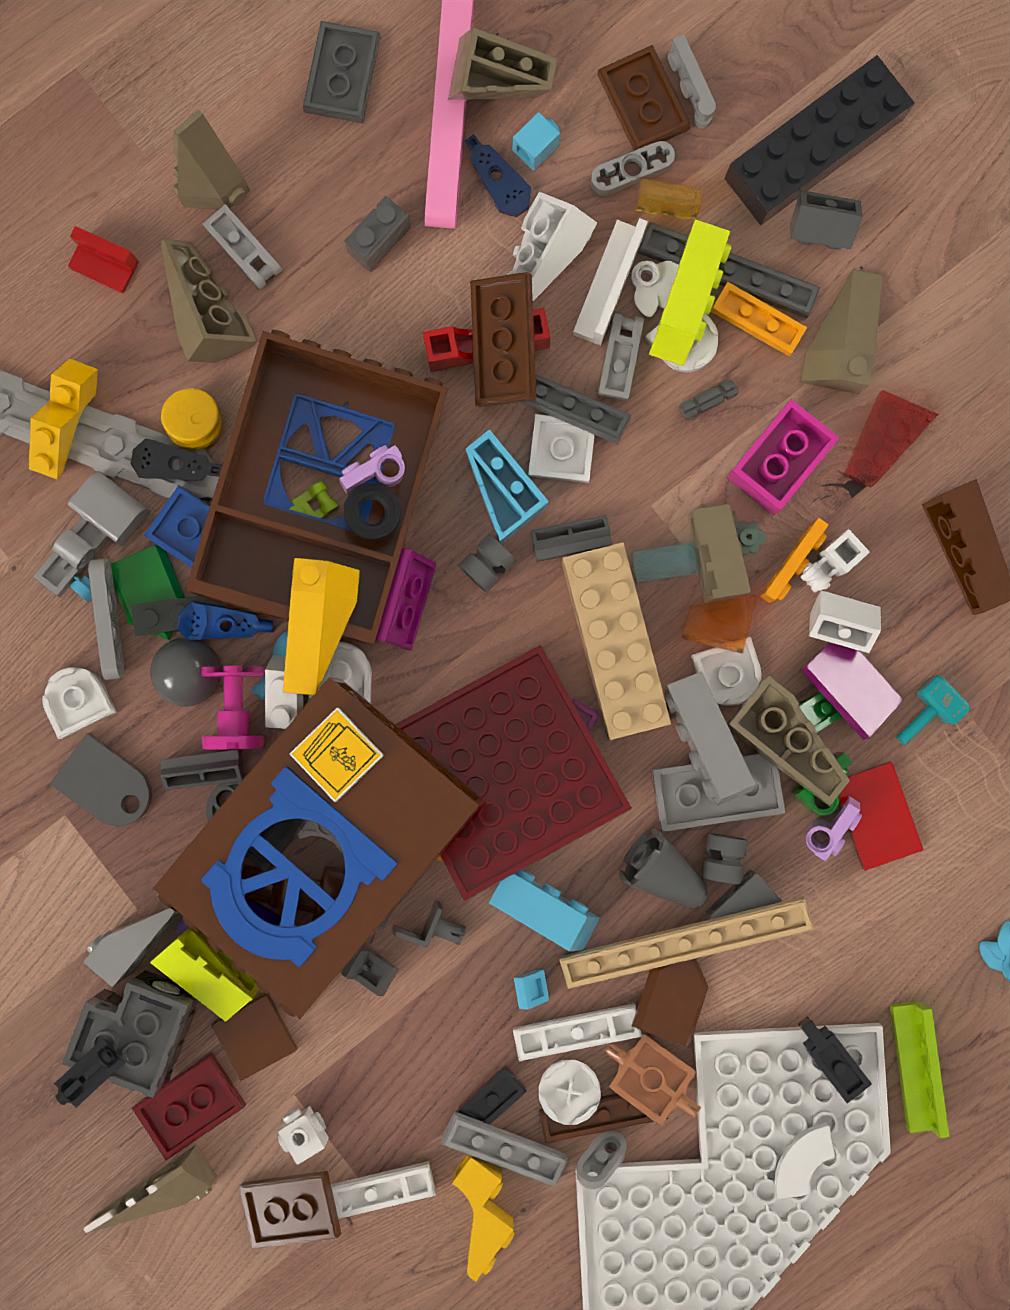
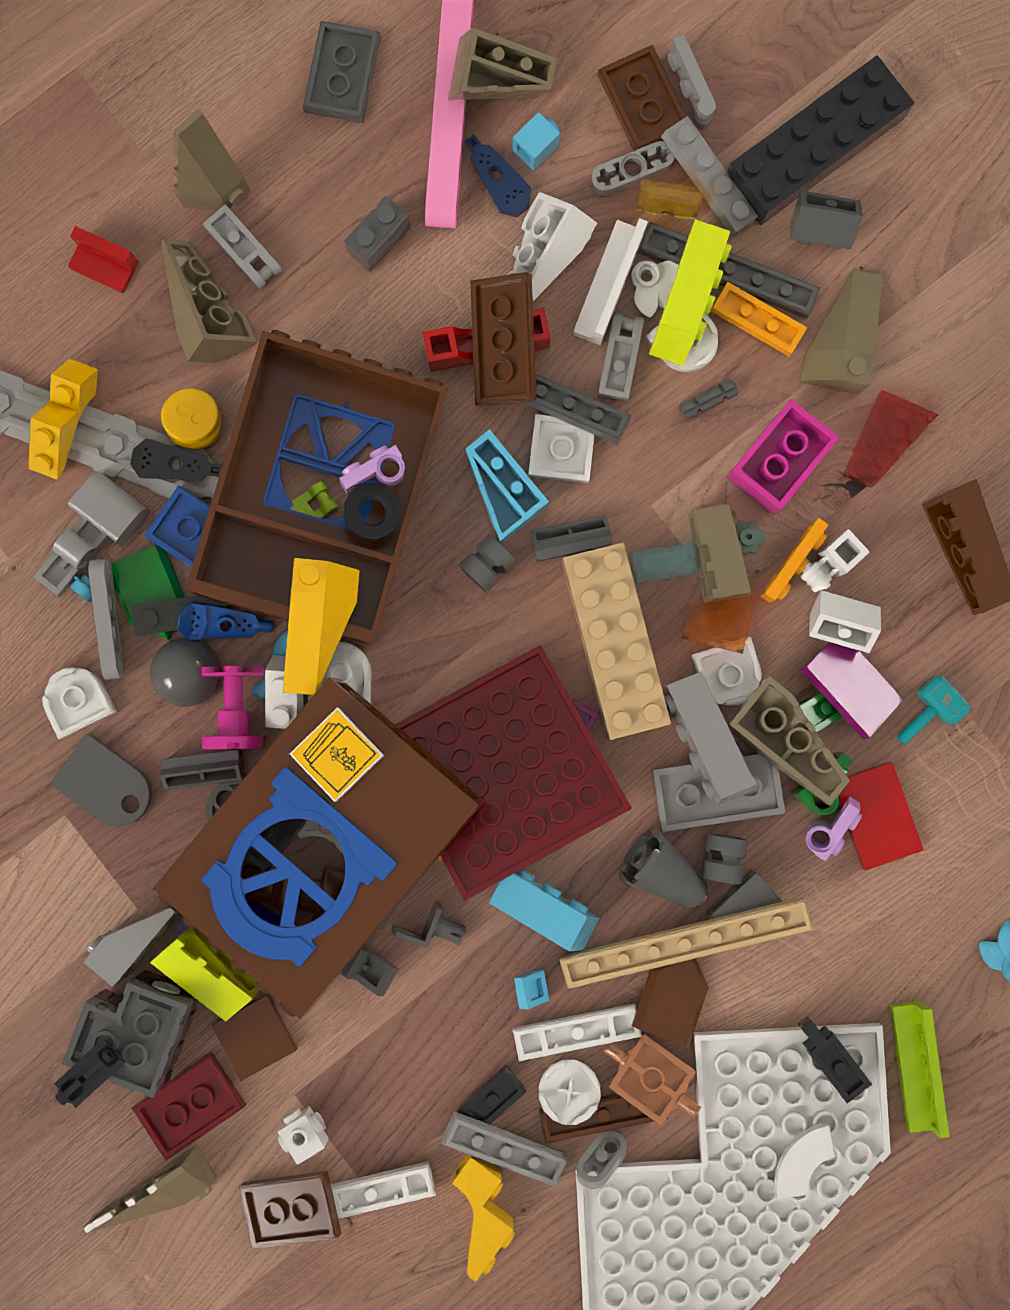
(406, 600): magenta tile -> none
(709, 176): none -> light grey plate

